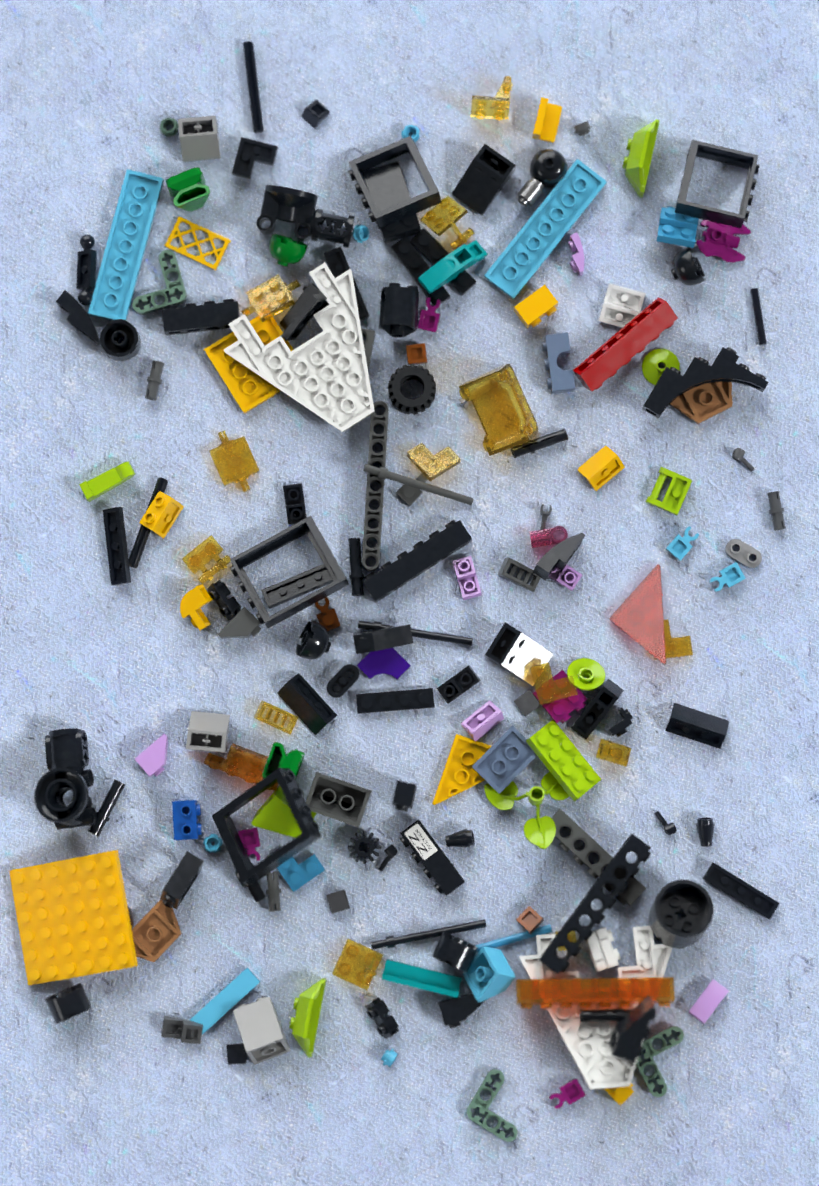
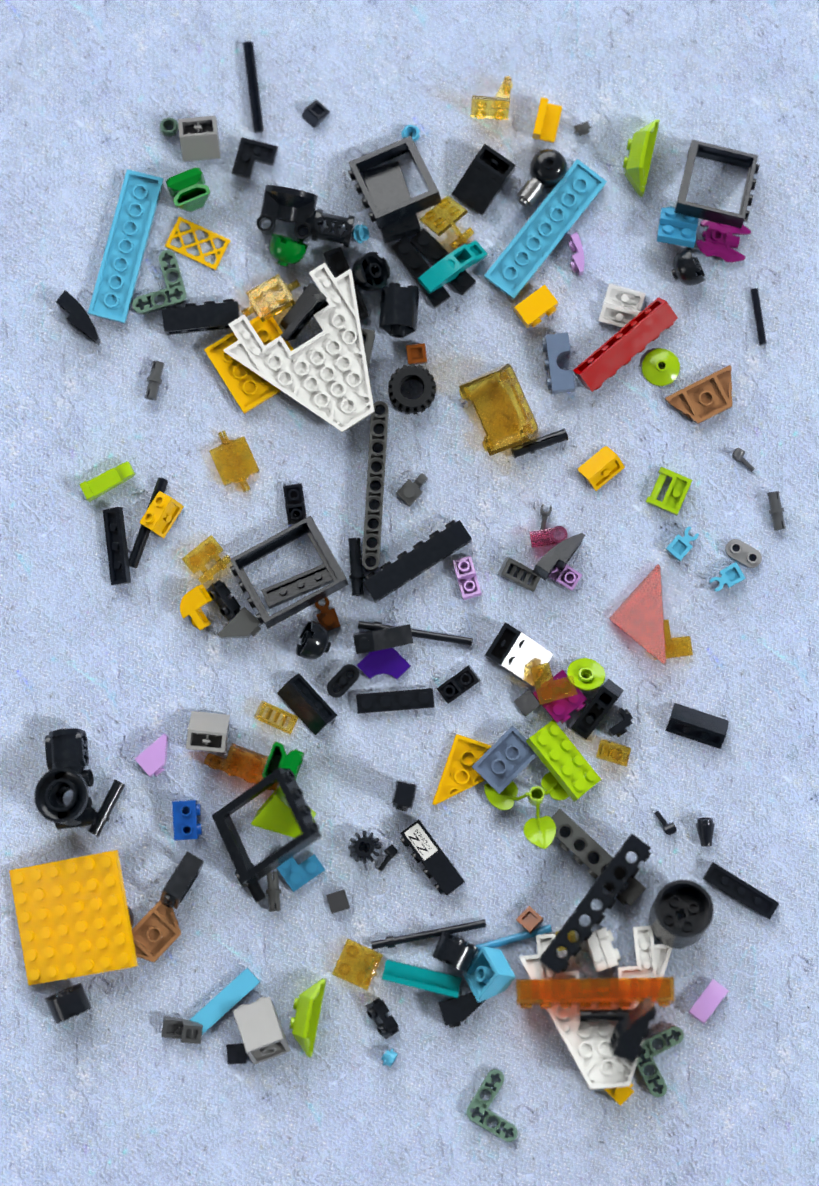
(86, 269): black plate -> none
(110, 336): black brick -> none
(212, 848): medium azure plate -> none
(250, 840): magenta plate -> none
(338, 799): dark grey slope -> none
(371, 271): none -> black cylinder
(383, 473): dark grey bar -> none
(429, 318): magenta plate -> none
(430, 464): clear yellow plate -> none
(460, 839): black cone -> none
(482, 720): lavender slope -> none
(570, 1091): magenta plate -> none
(723, 369): black arch -> none

